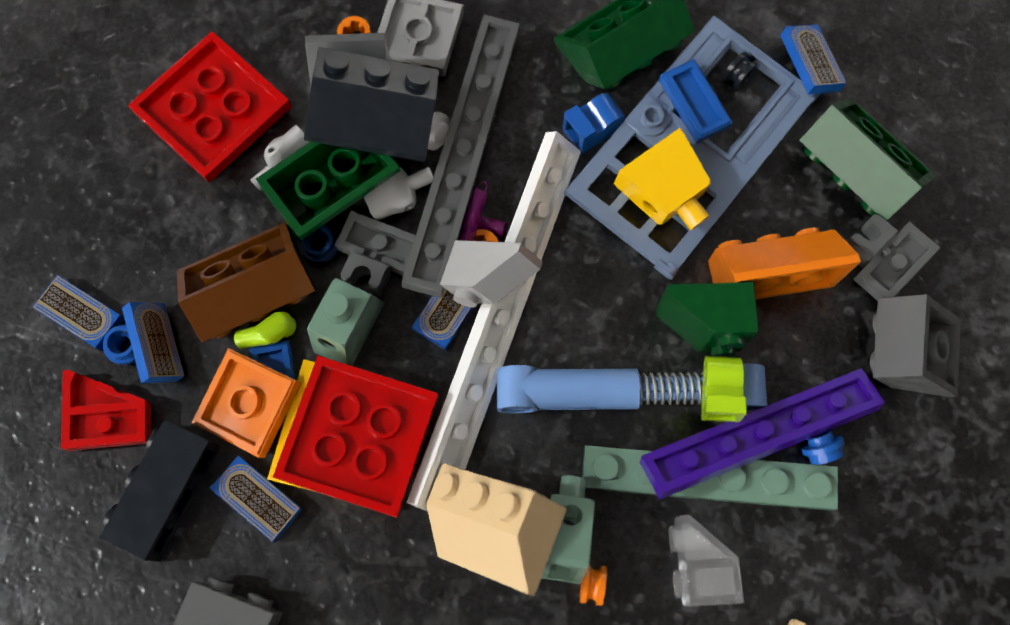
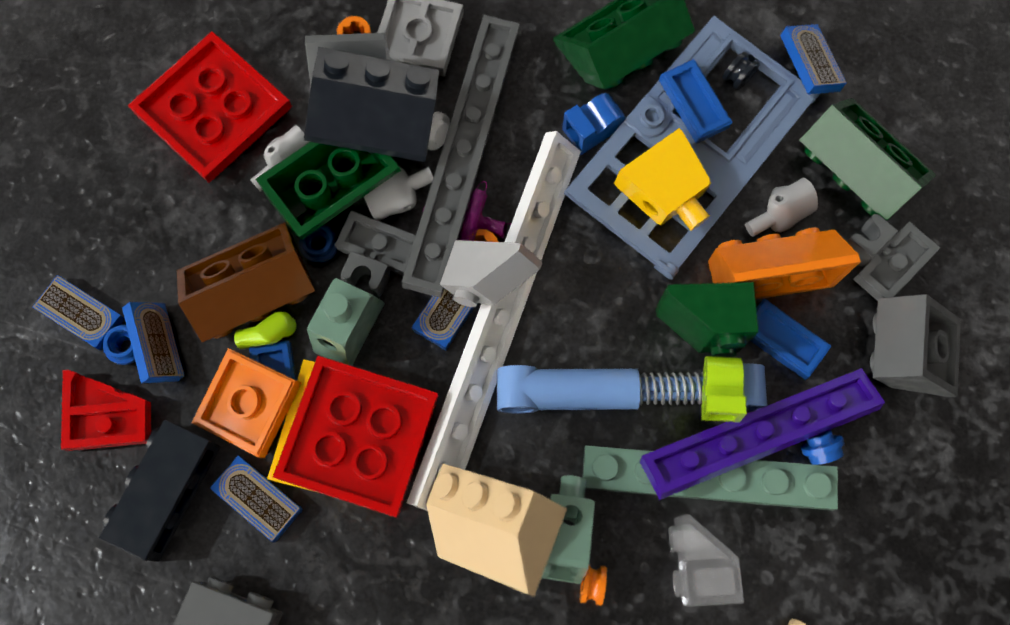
(786, 208): none -> light grey piece
(788, 340): none -> blue tile

